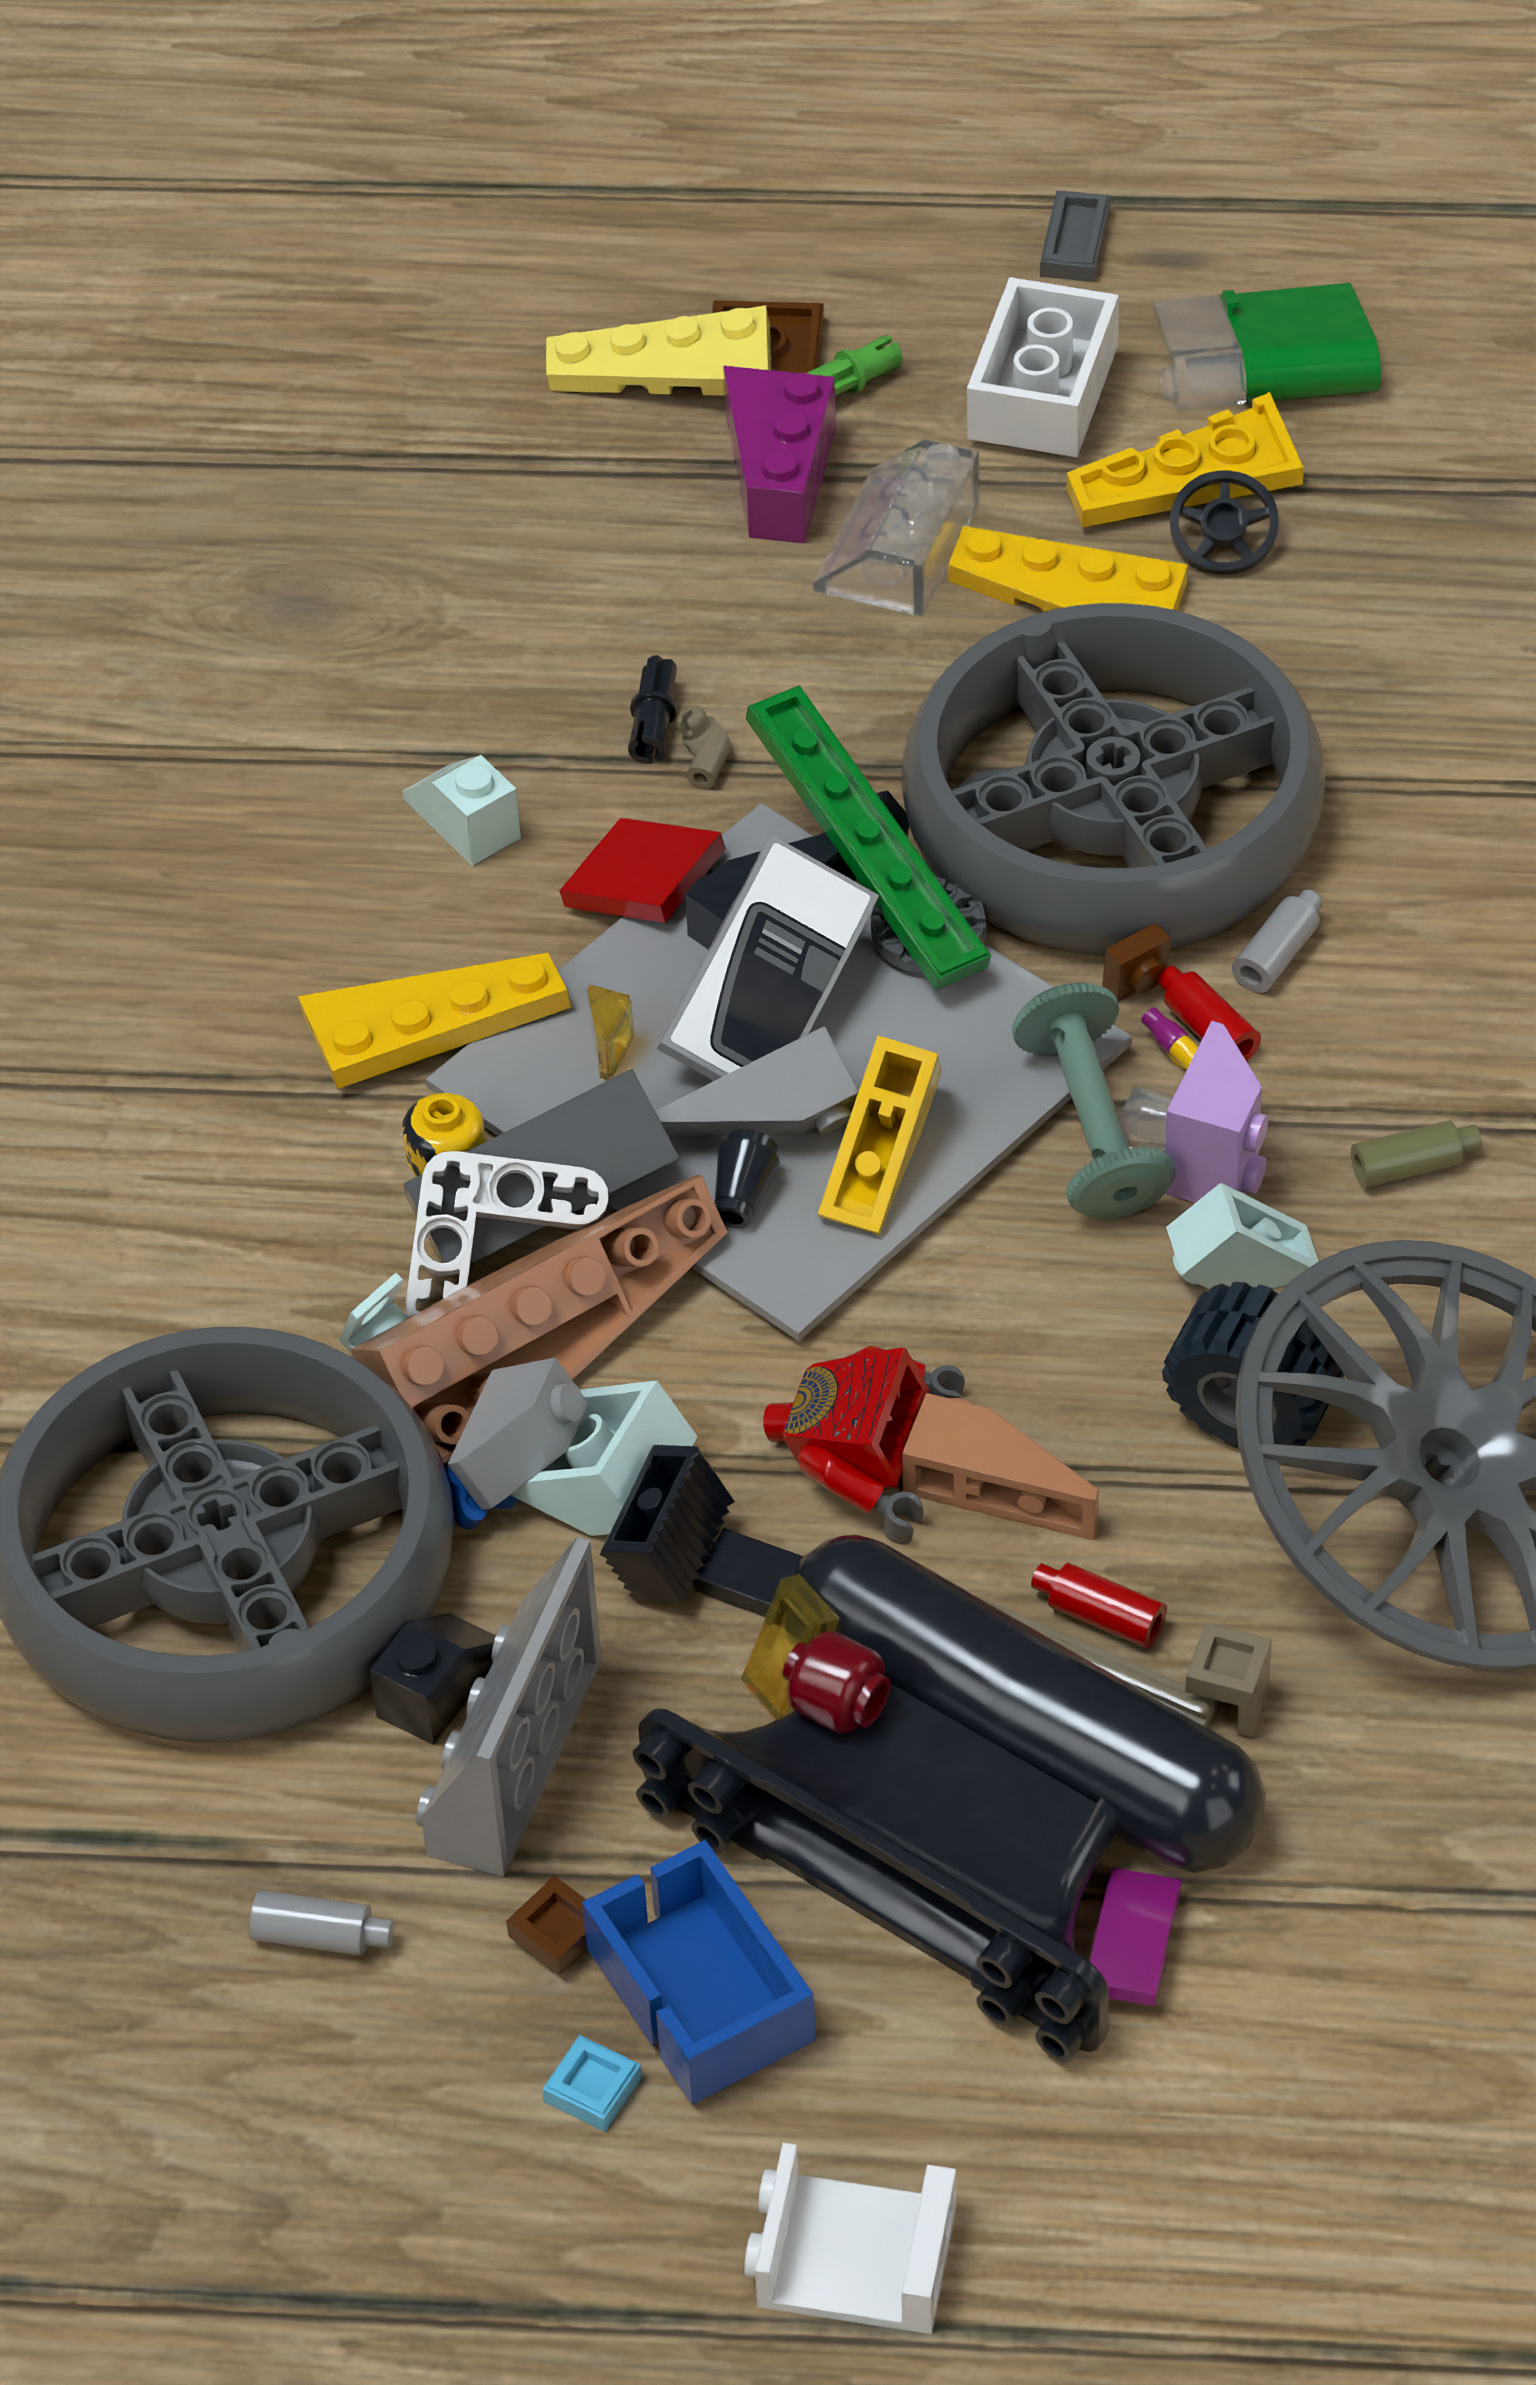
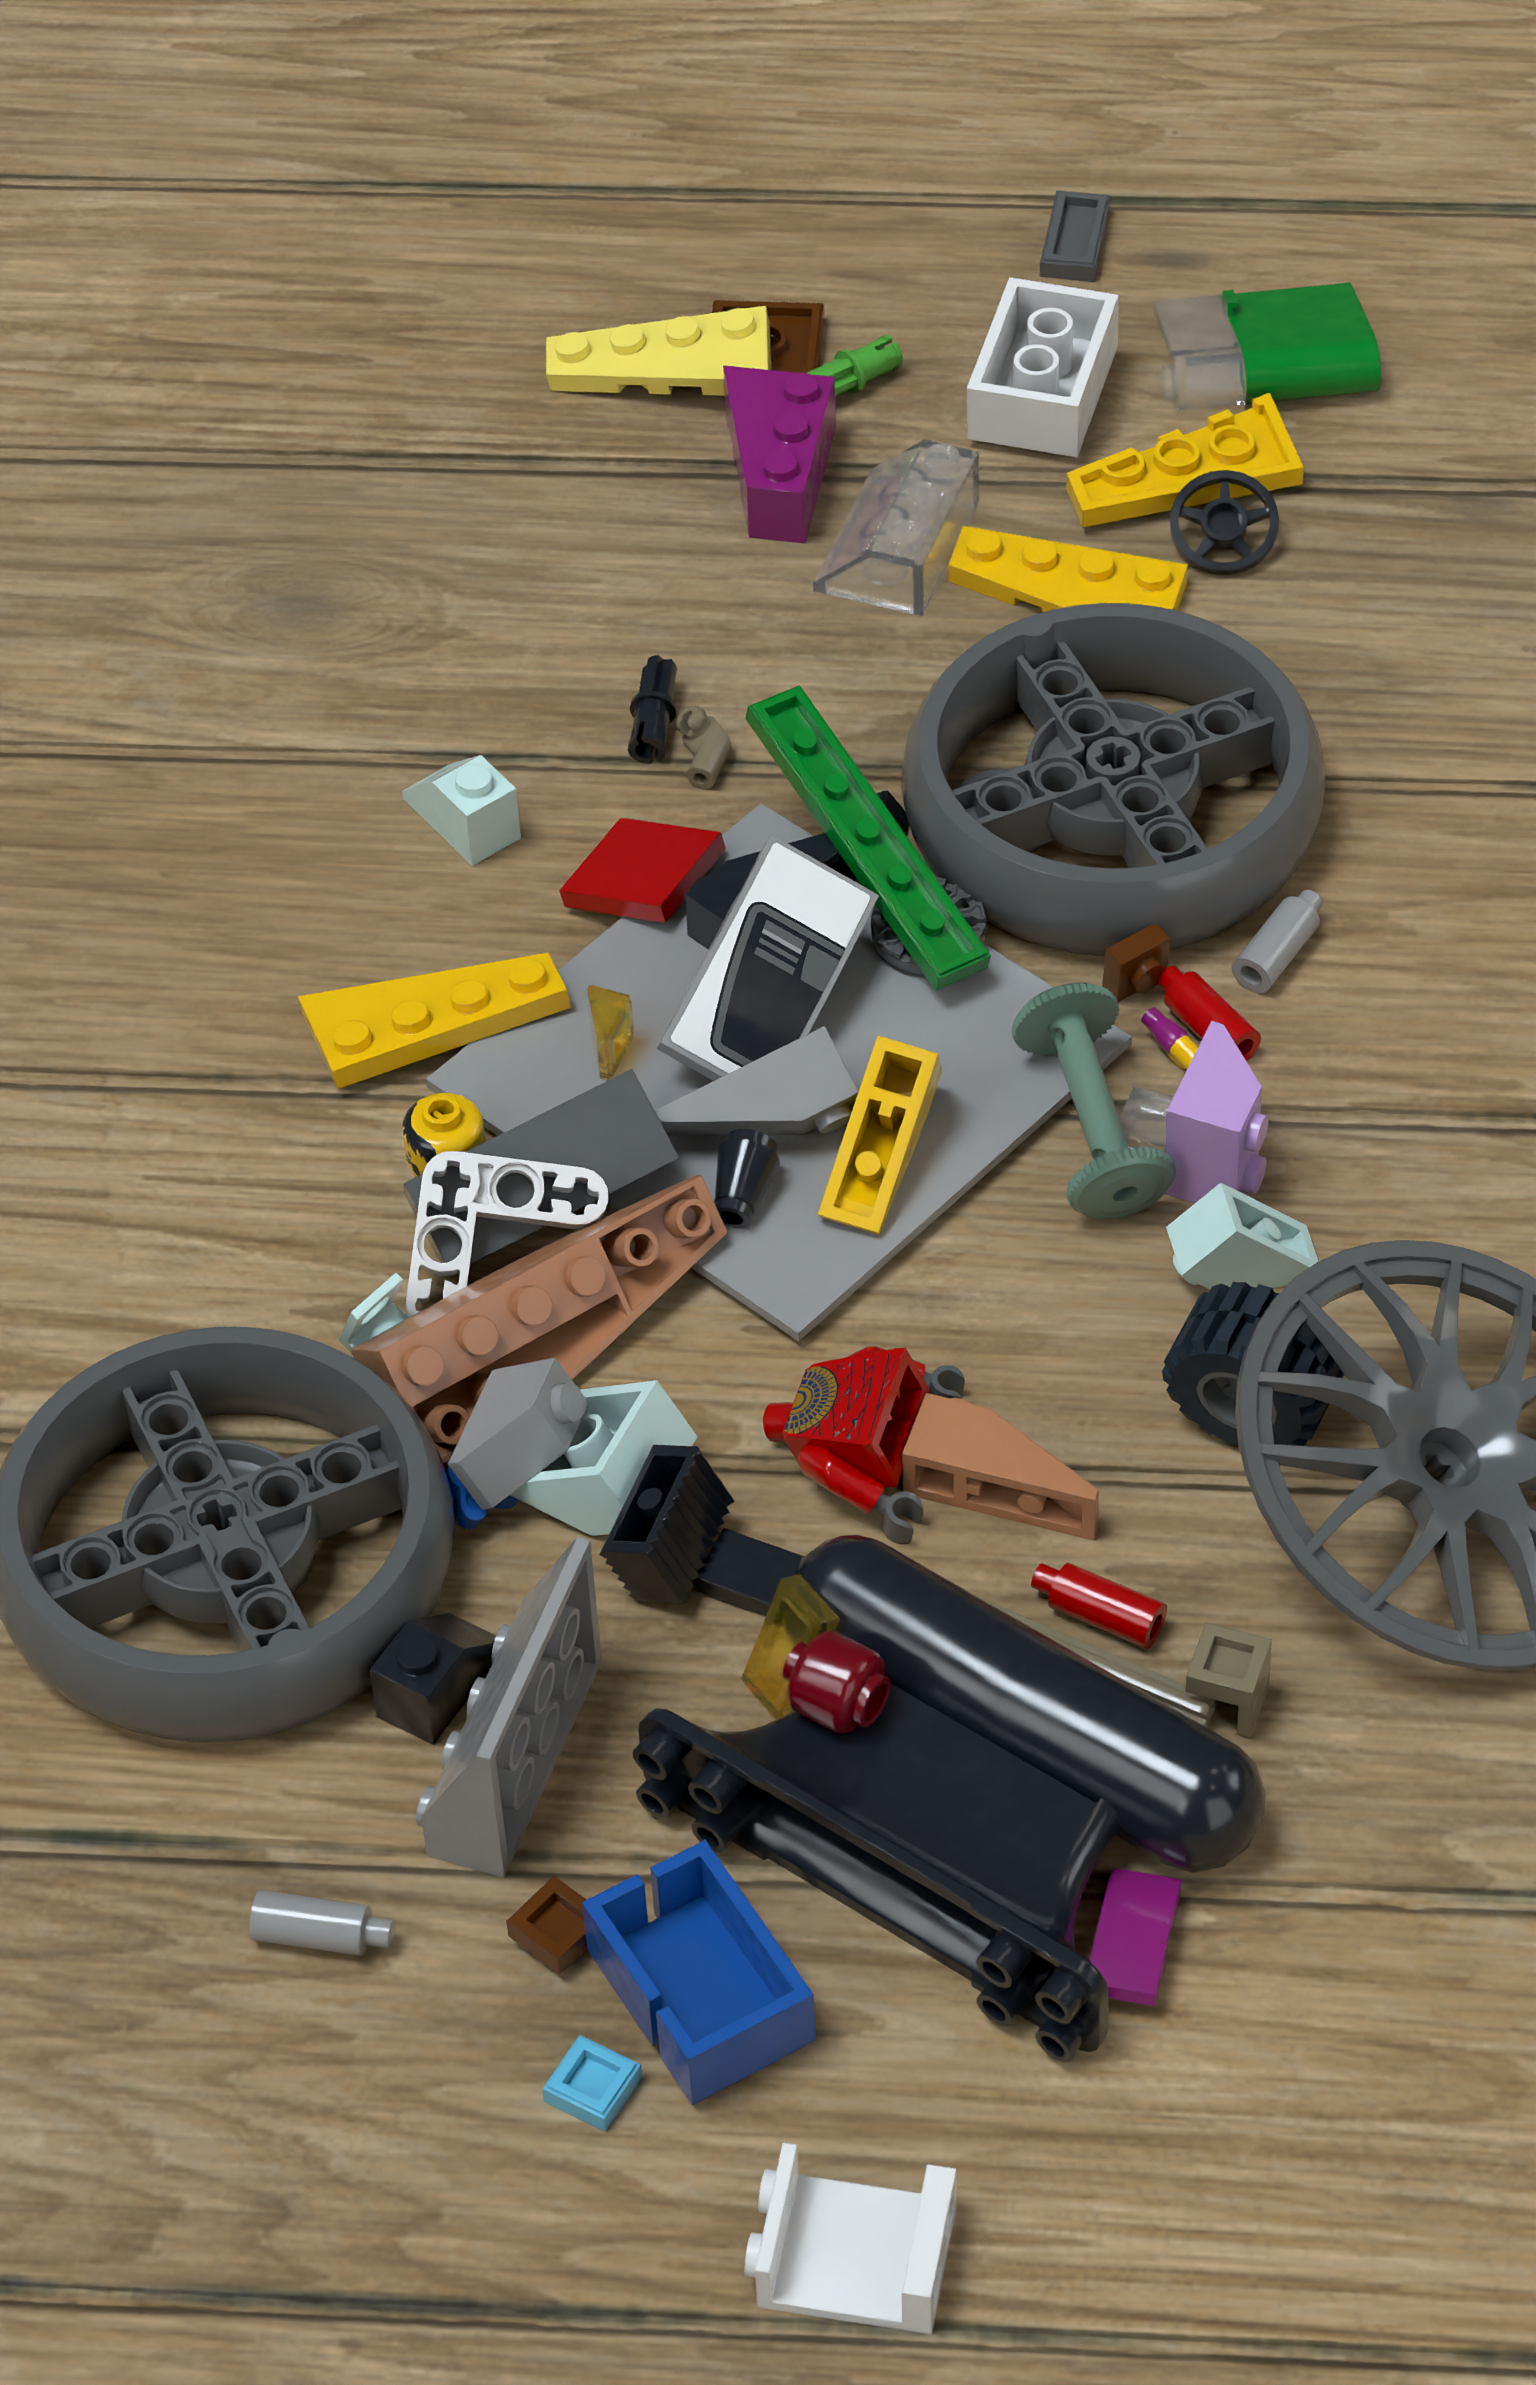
(1412, 1152): olive cylinder -> none

